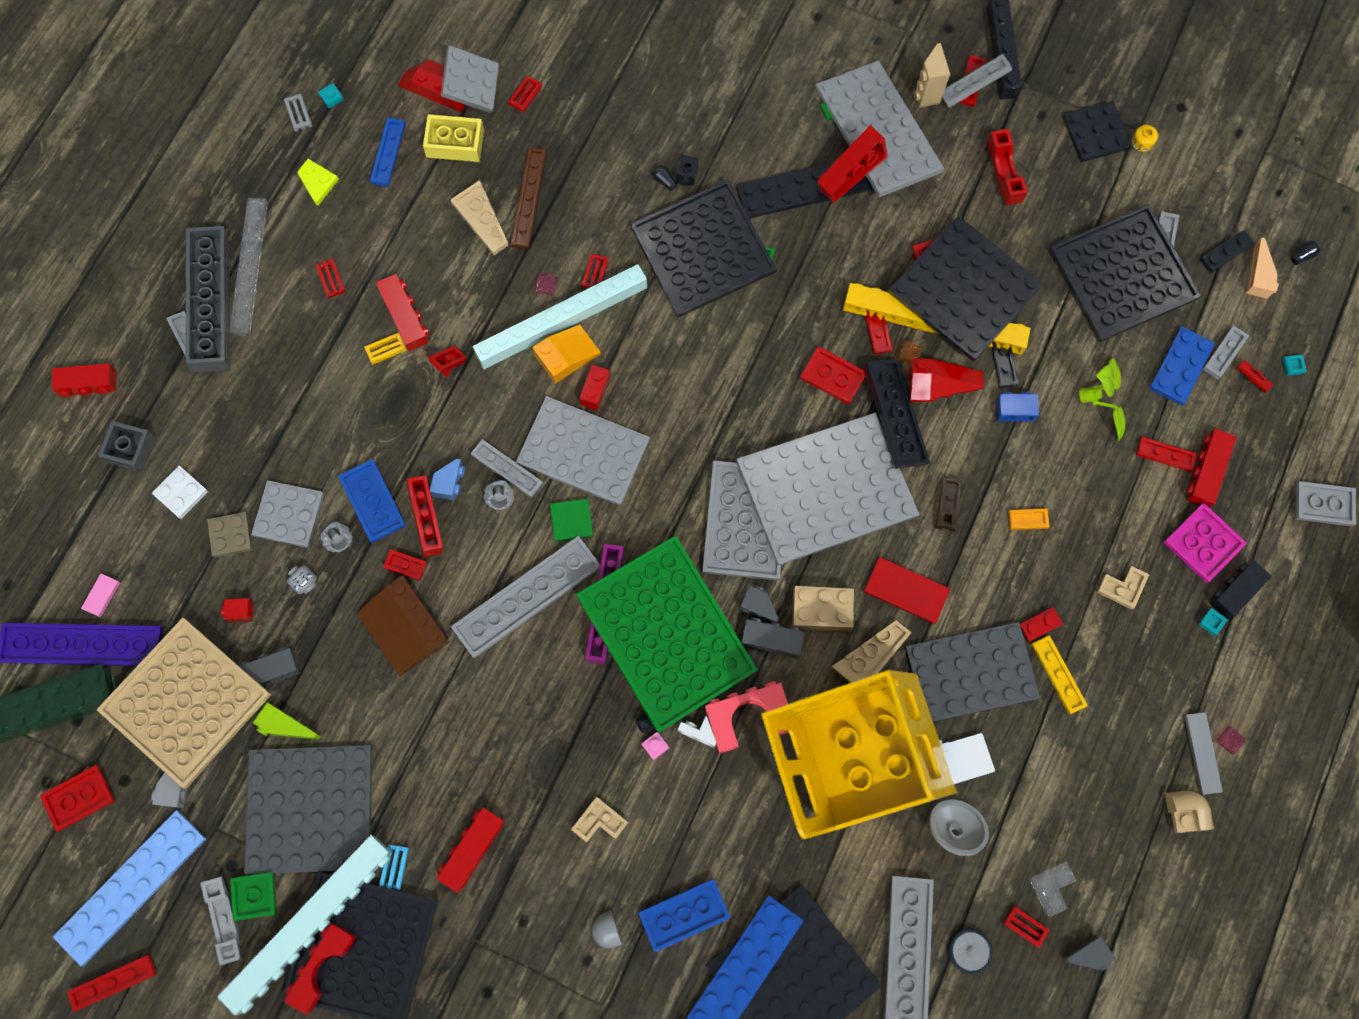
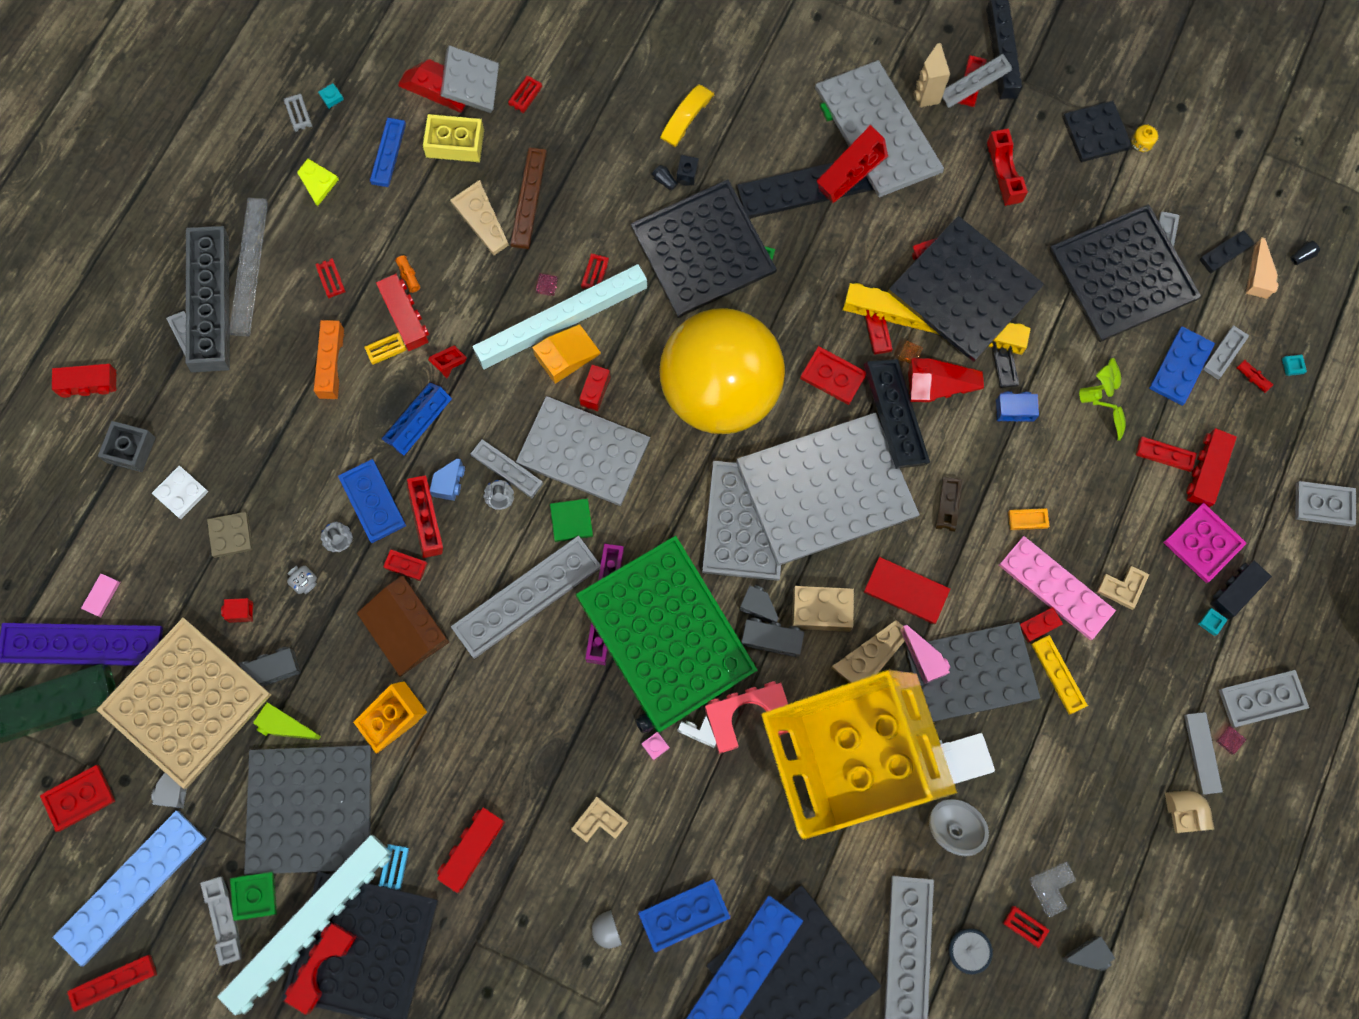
(287, 514): light grey plate -> none
(326, 375): none -> orange arch
(390, 716): none -> light orange slope
(407, 273): none -> orange pin
(417, 419): none -> blue fence
(685, 114): none -> yellow slope
(722, 371): none -> yellow piece
(926, 658): none -> bright pink slope
(1057, 588): none -> bright pink plate
(1263, 698): none -> light grey plate

